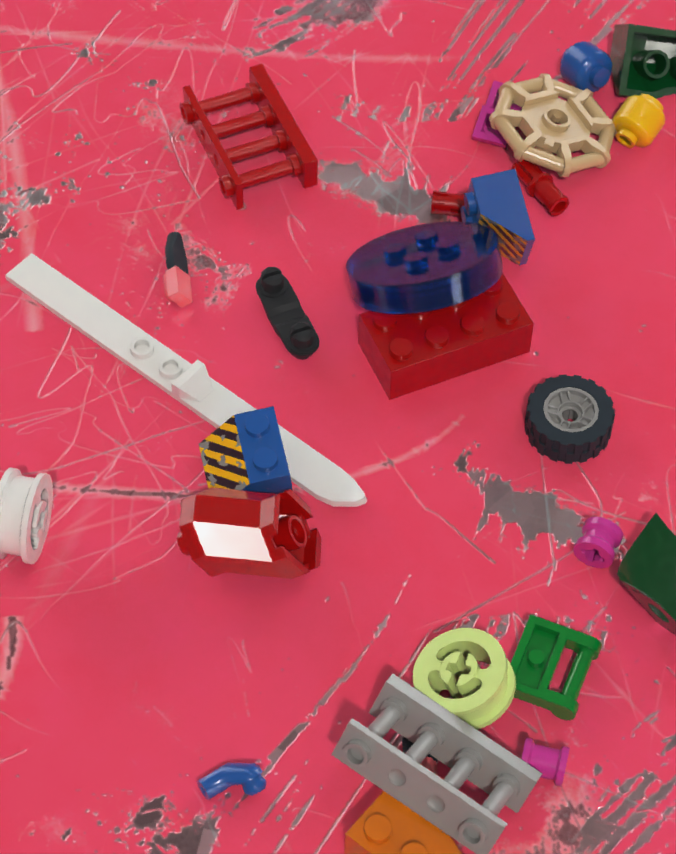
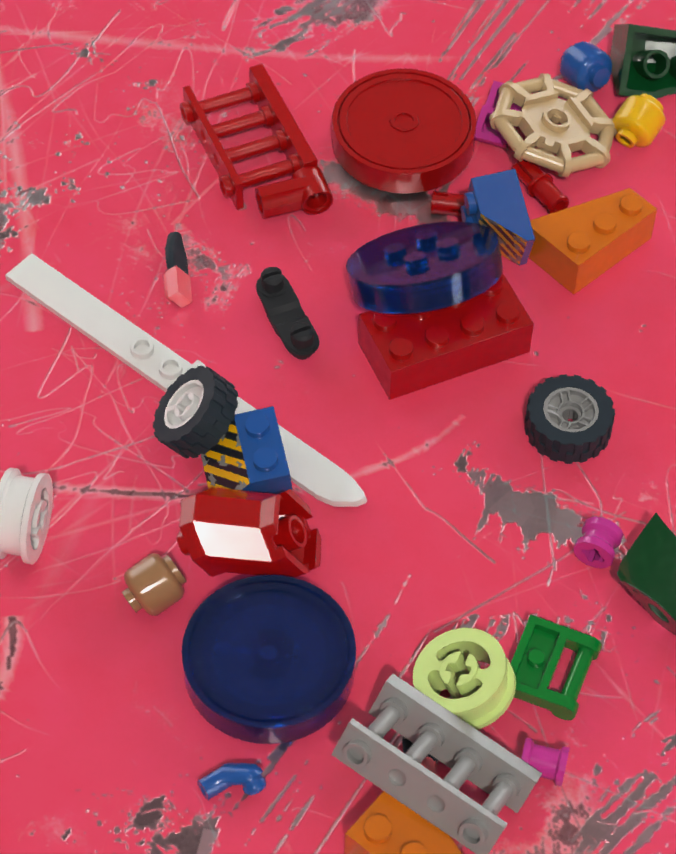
(153, 584): none -> medium nougat head
(195, 412): none -> black wheel
(269, 659): none -> clear blue brick
(304, 191): none -> red piece
(403, 130): none -> red brick
(591, 237): none -> orange wedge

